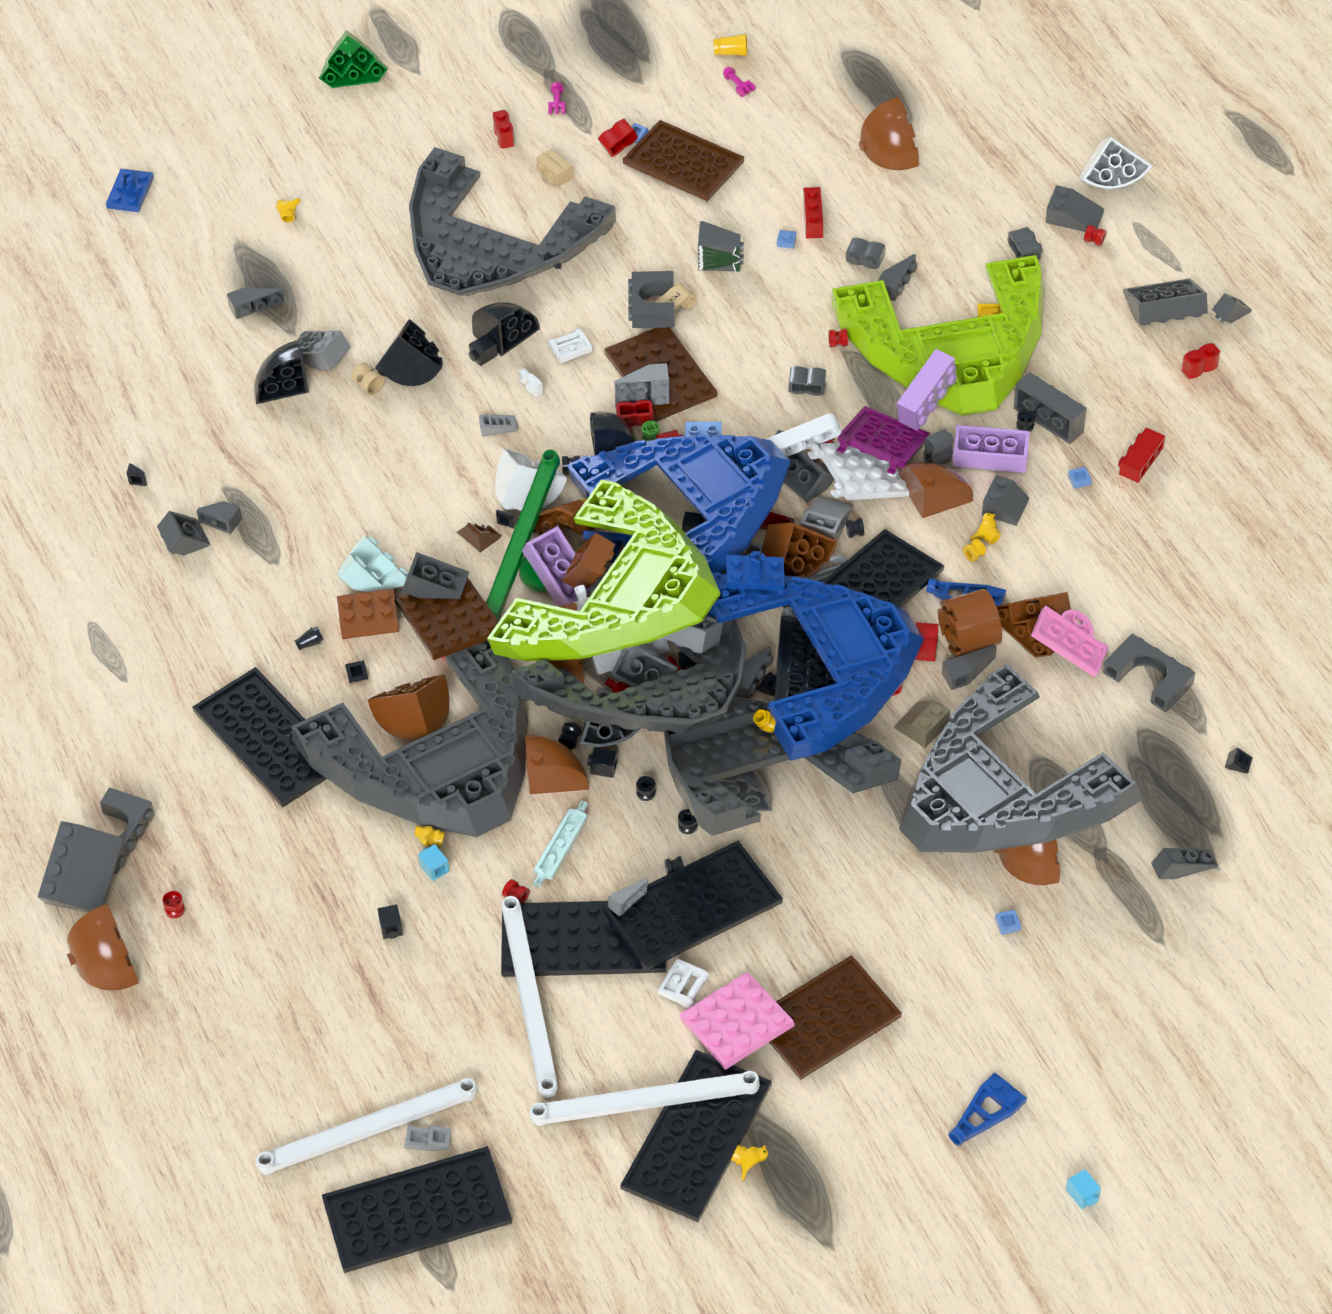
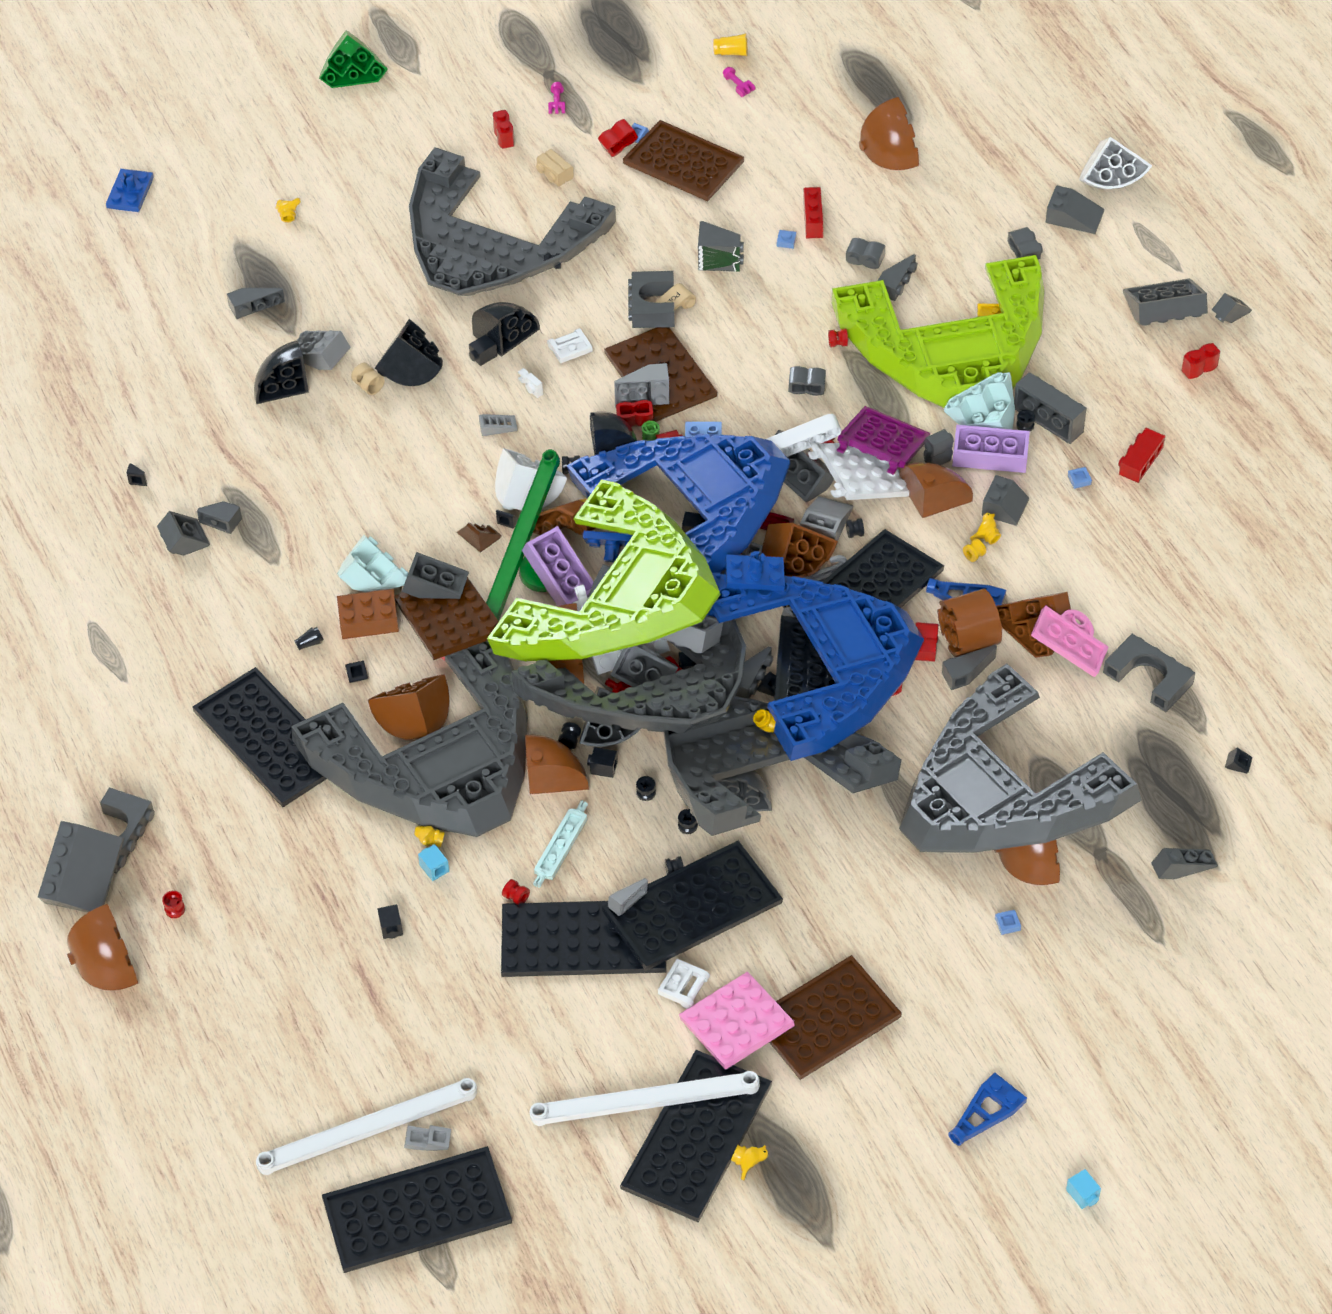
(529, 997): white piece -> none
(589, 562): dark orange brick -> none
(924, 722): dark tan slope -> none
(926, 390): lavender brick -> none
(985, 404): none -> light aqua brick
(1095, 235): red wheel -> none

